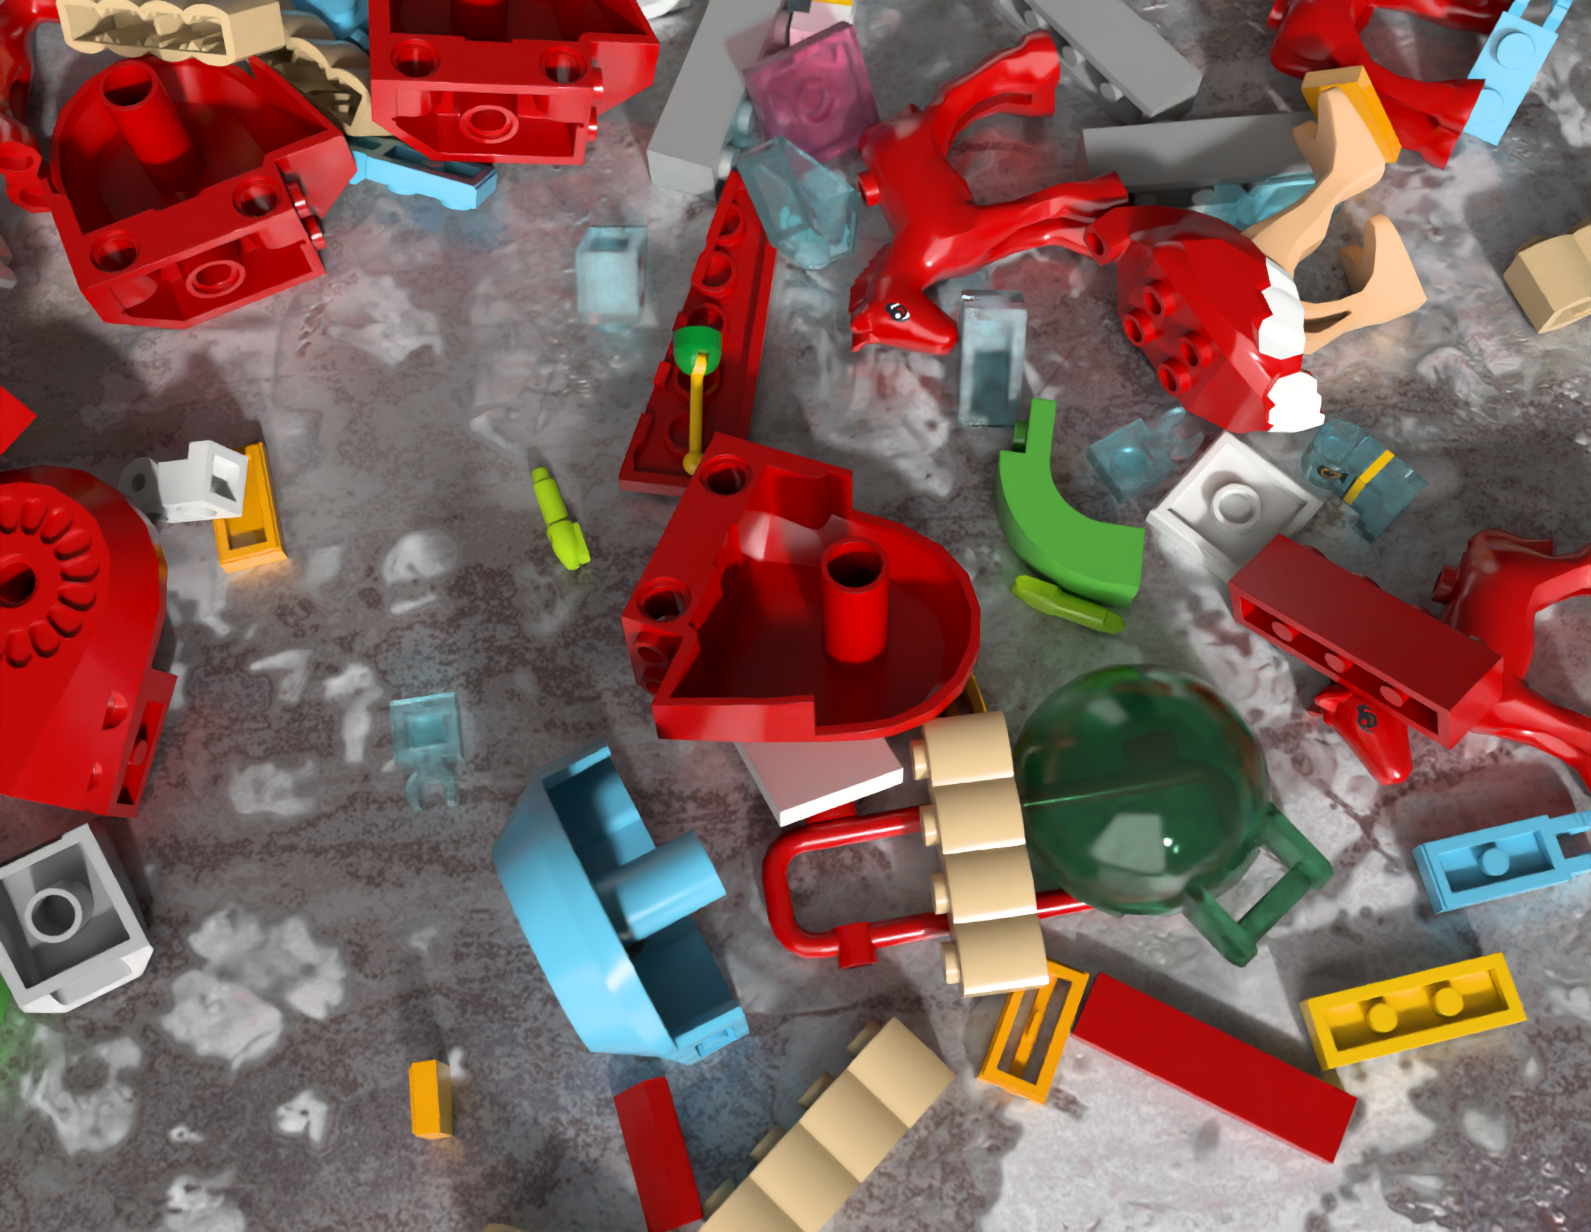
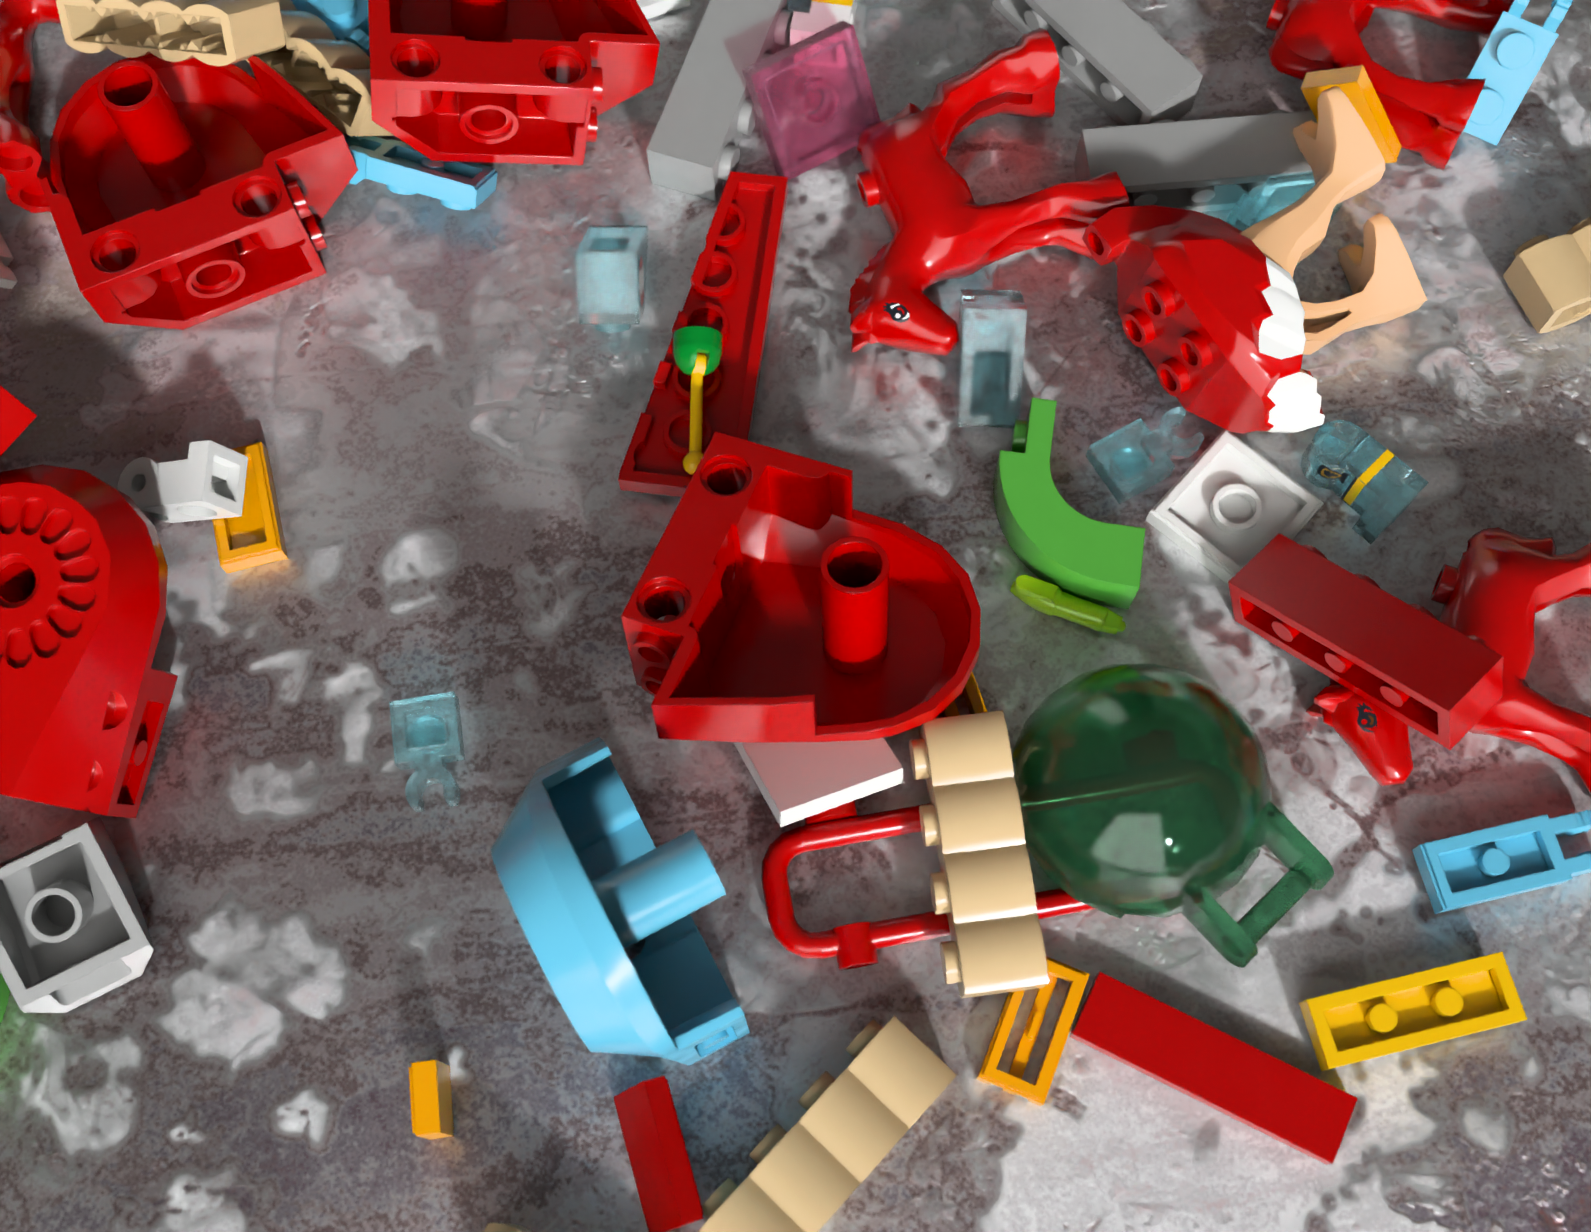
(563, 534): lime piece -> none
(800, 203): clear light blue slope -> none

